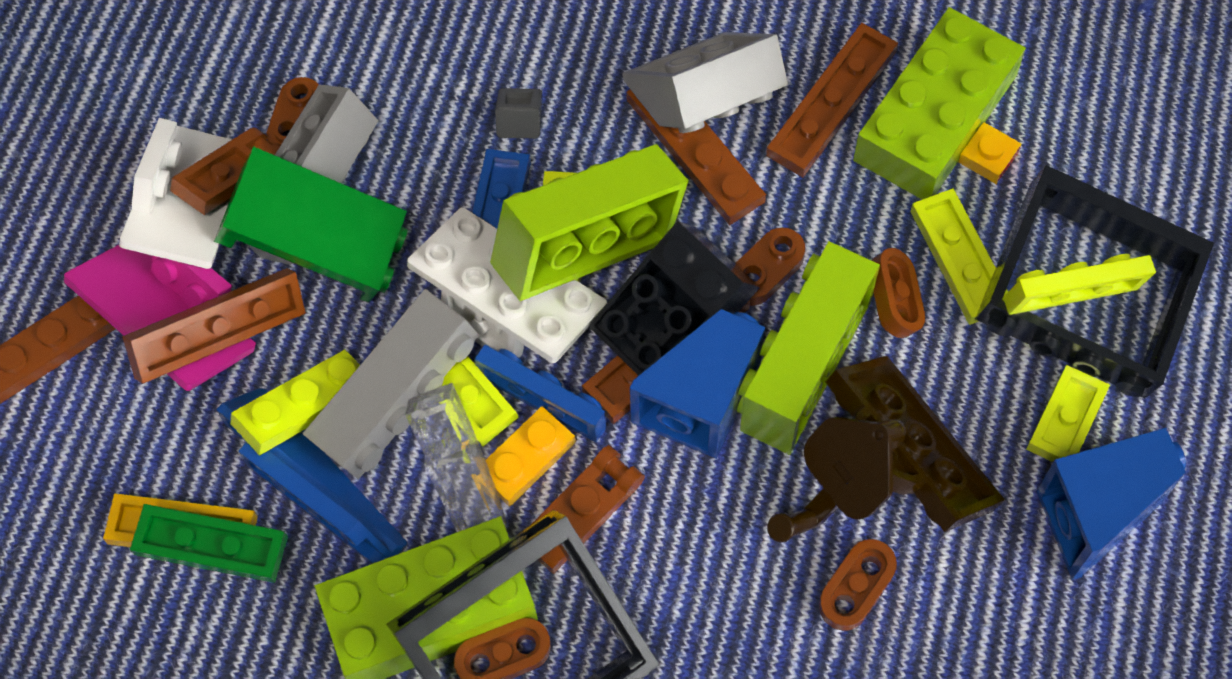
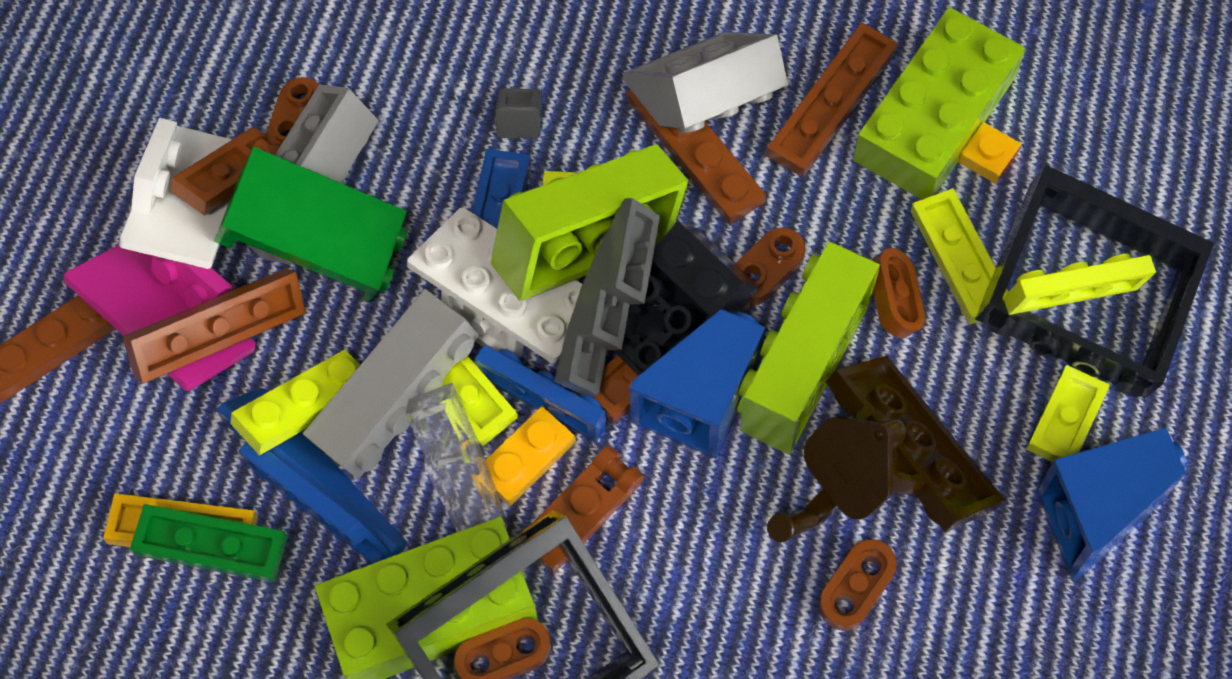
(612, 284): none -> dark grey slope

